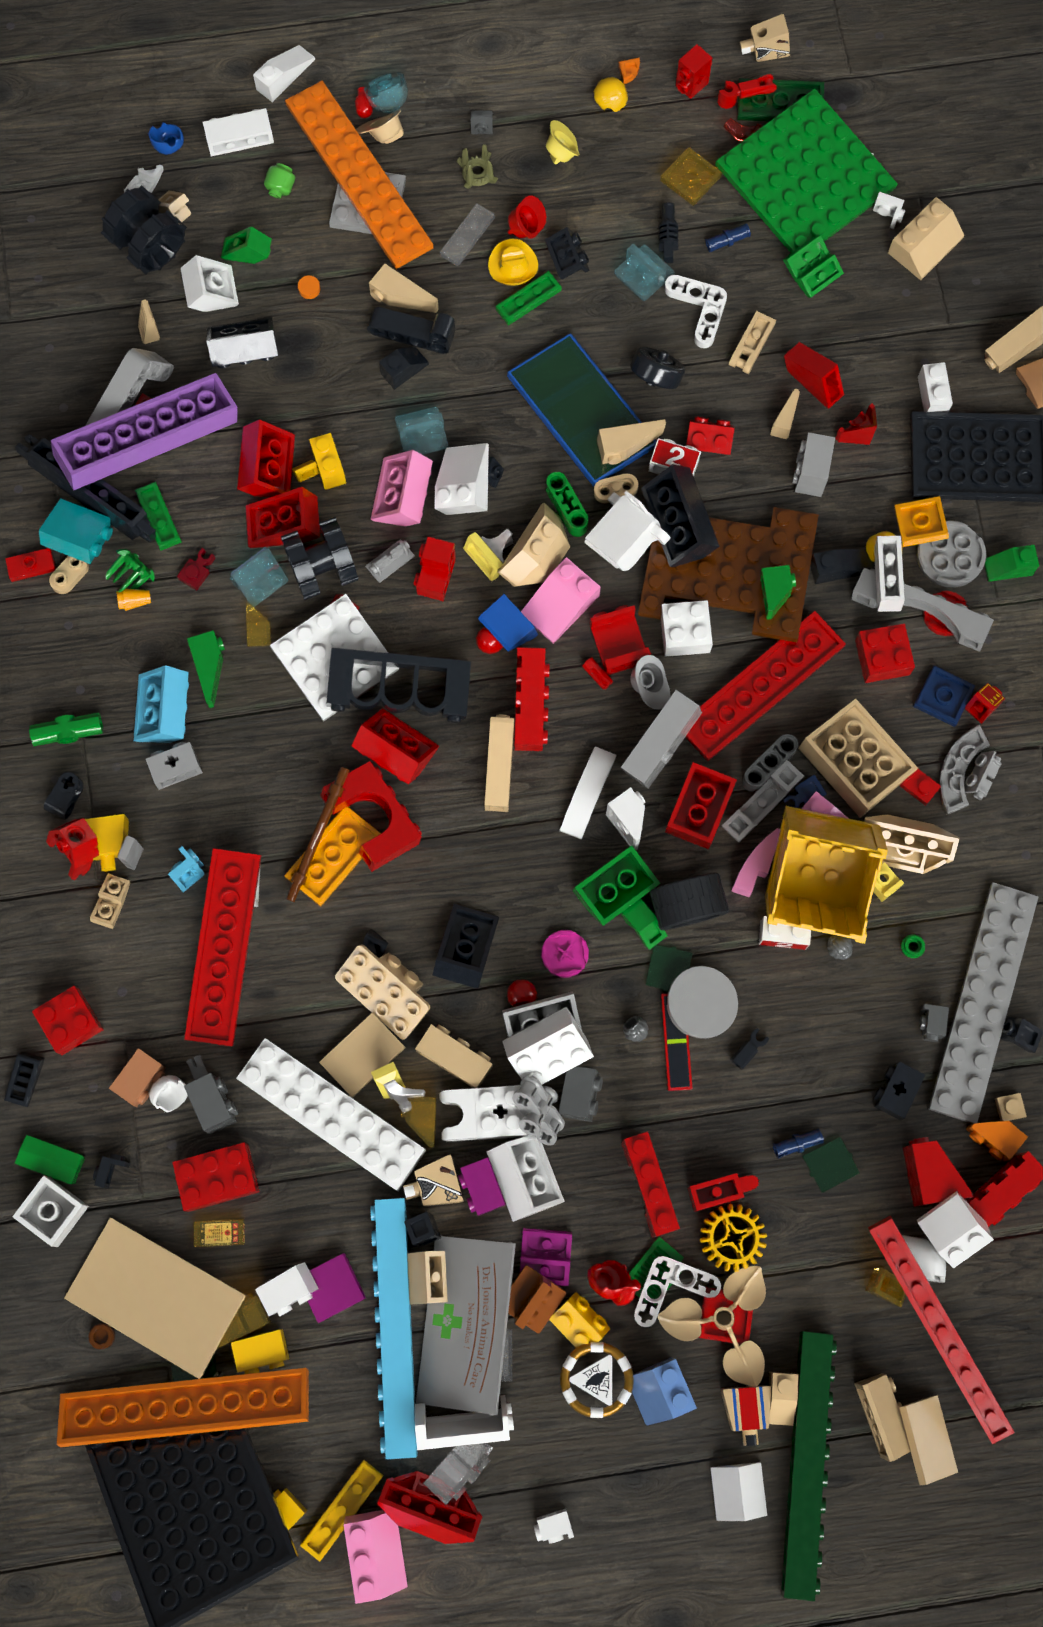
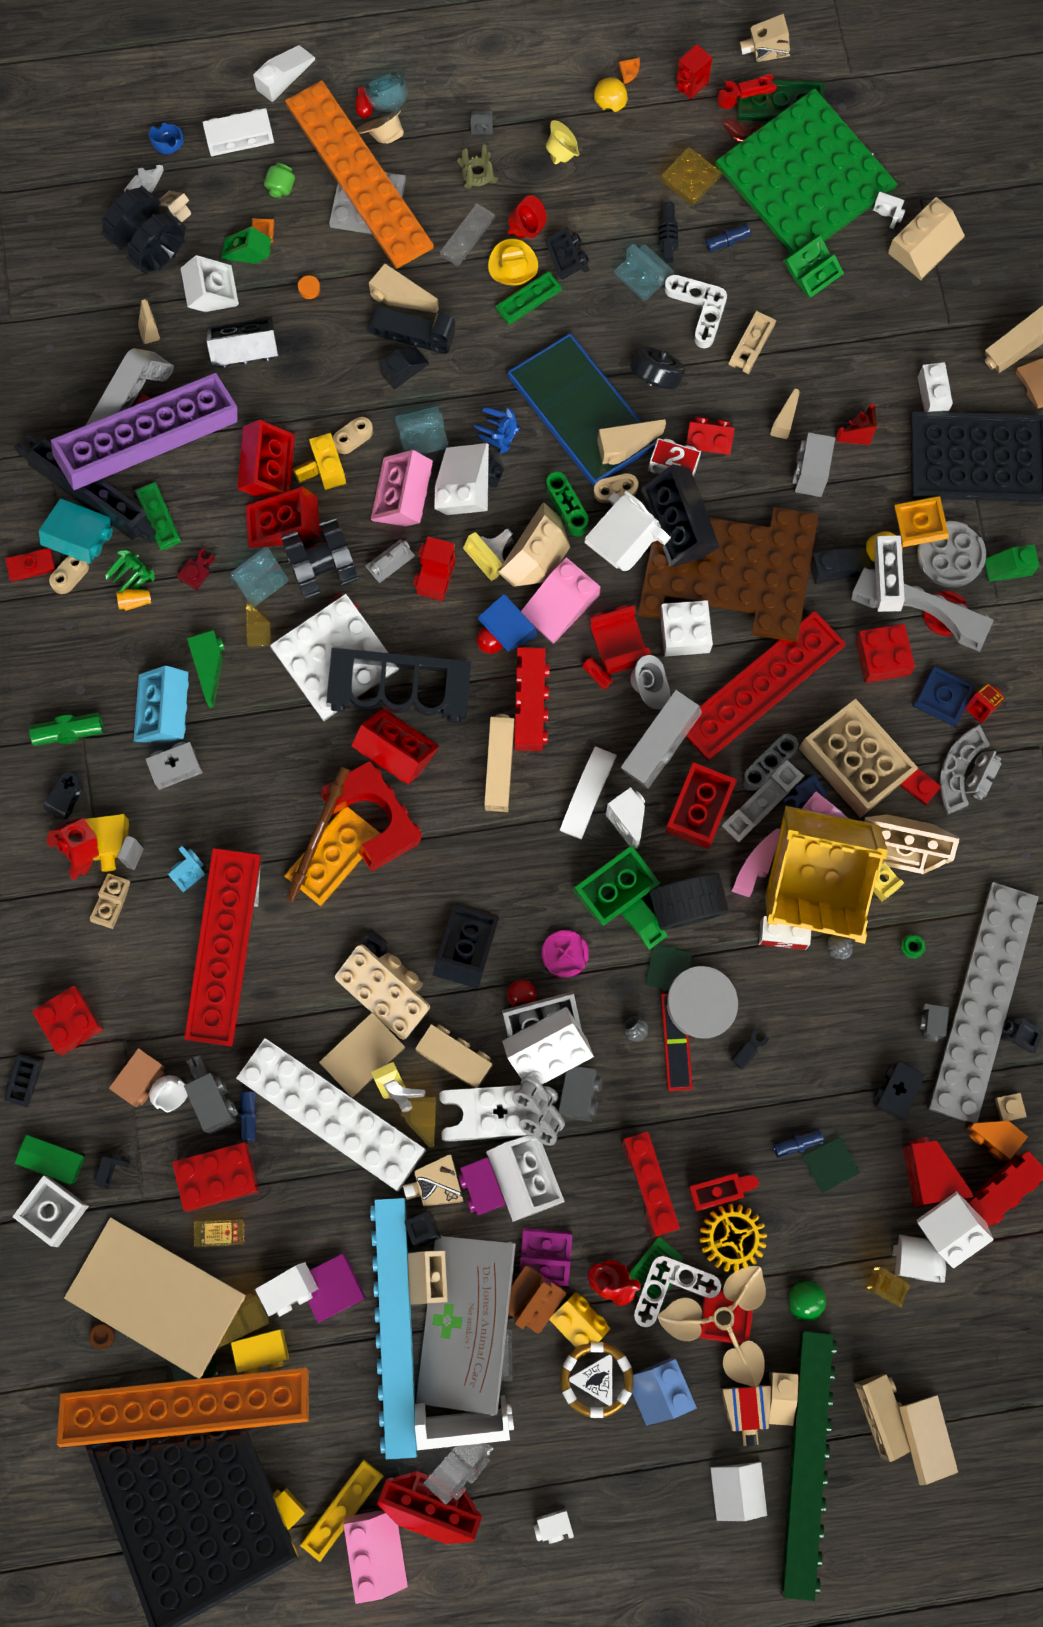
(248, 1116): none -> dark blue axle
(265, 226): none -> orange tile
(354, 436): none -> tan plate
(498, 437): none -> blue piece
(776, 587): green slope -> none
(807, 1301): none -> green hair
(815, 373): red slope -> none
(941, 1329): plate -> none

